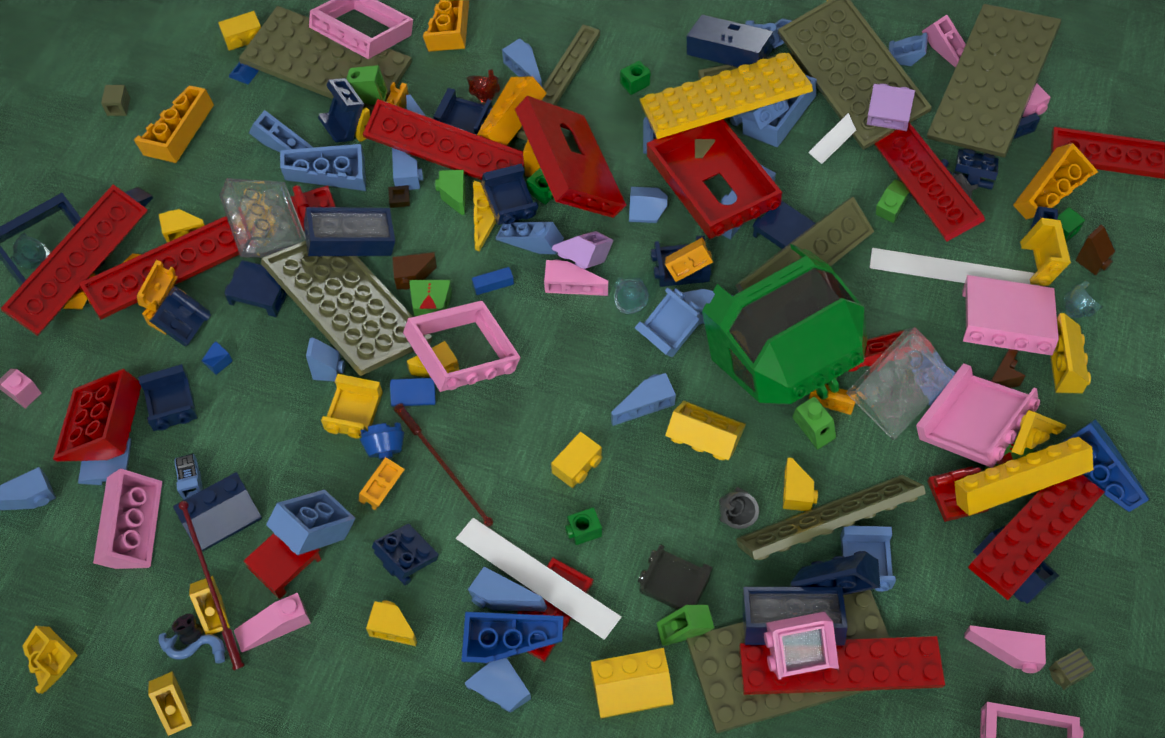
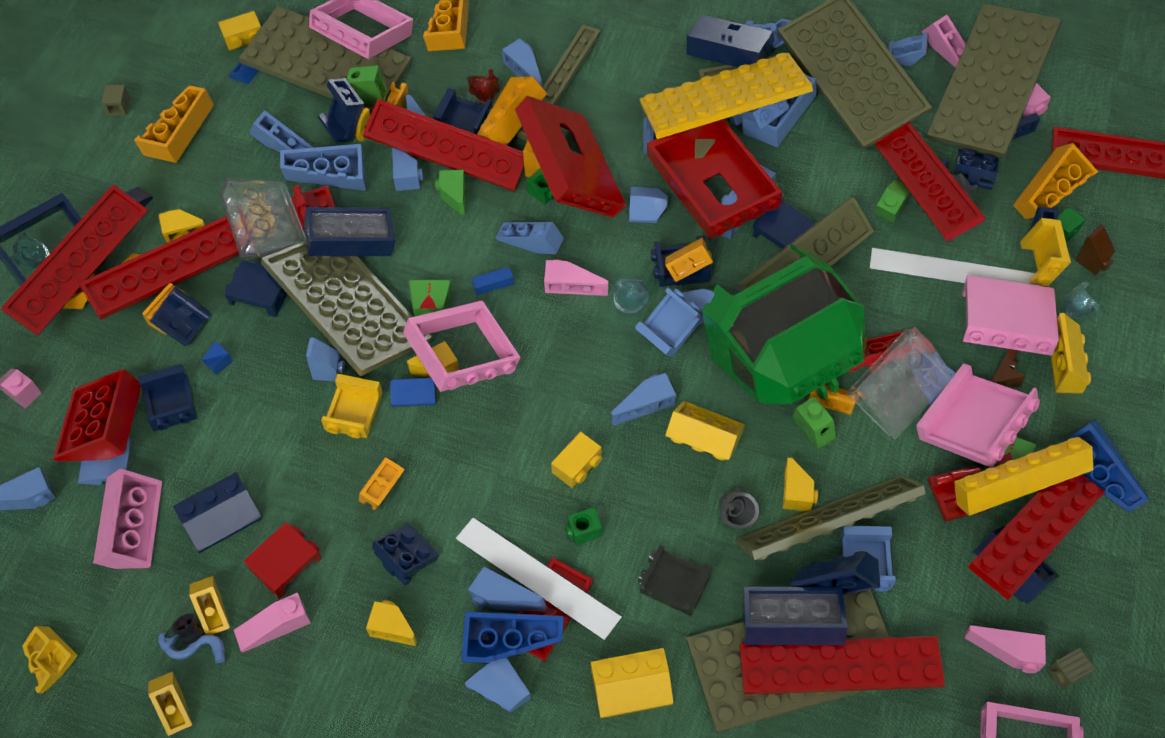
(156, 286): light orange hinge -> none
(188, 476): medium blue leg -> none
(227, 632): dark red piece -> none
(310, 521): medium blue brick -> none
(382, 440): blue cone -> none
(399, 196): dark brown tile -> none
(412, 268): reddish brown slope -> none
(416, 430): clear red piece -> none
(483, 216): yellow wing -> none
(508, 194): dark blue panel -> none
(585, 249): lavender slope -> none
(635, 77): green brick -> none
(684, 624): bright green slope -> none
(801, 644): bright pink window -> none
(833, 139): white sticker -> none
(890, 107): lavender slope -> none
(1035, 431): yellow wing -> none

